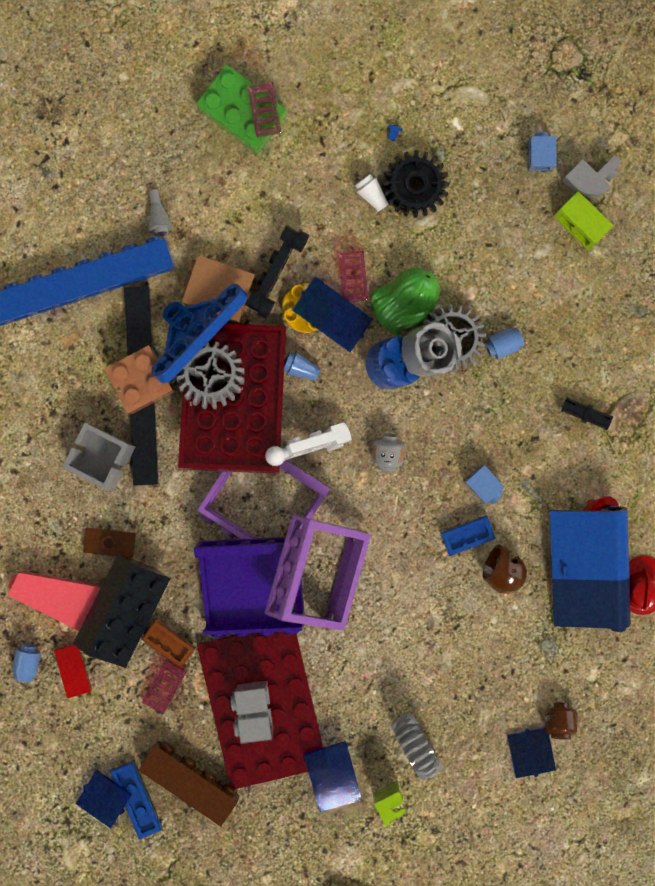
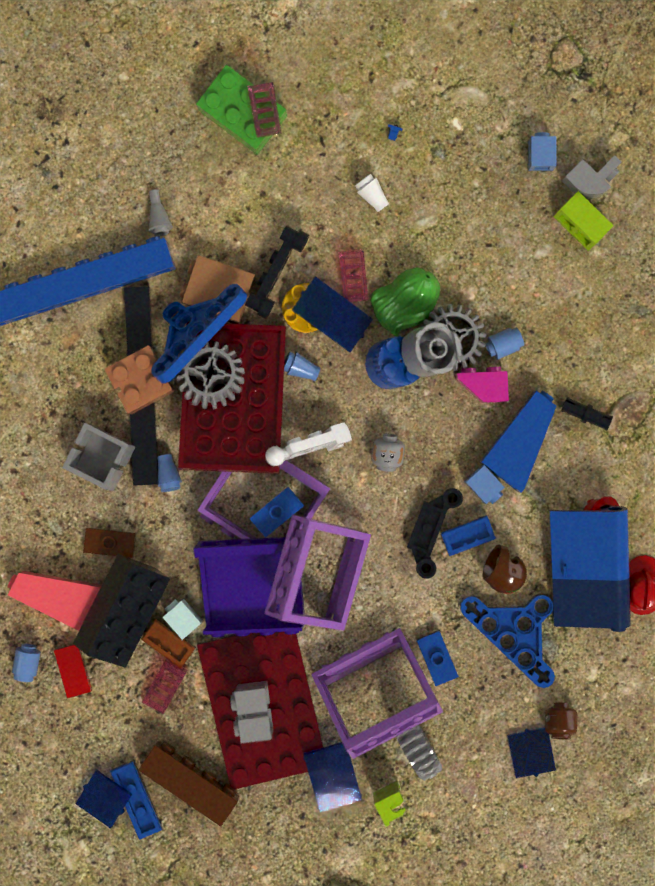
(168, 475): none -> medium blue cone
(182, 618): none -> light aqua brick
(276, 512): none -> blue plate
(392, 726): none -> medium lavender window
(418, 169): black gear -> none
(427, 529): none -> black plate
(437, 658): none -> blue plate
(485, 386): none -> dark pink slope
(519, 444): none -> blue slope
(524, 641): none -> blue beam

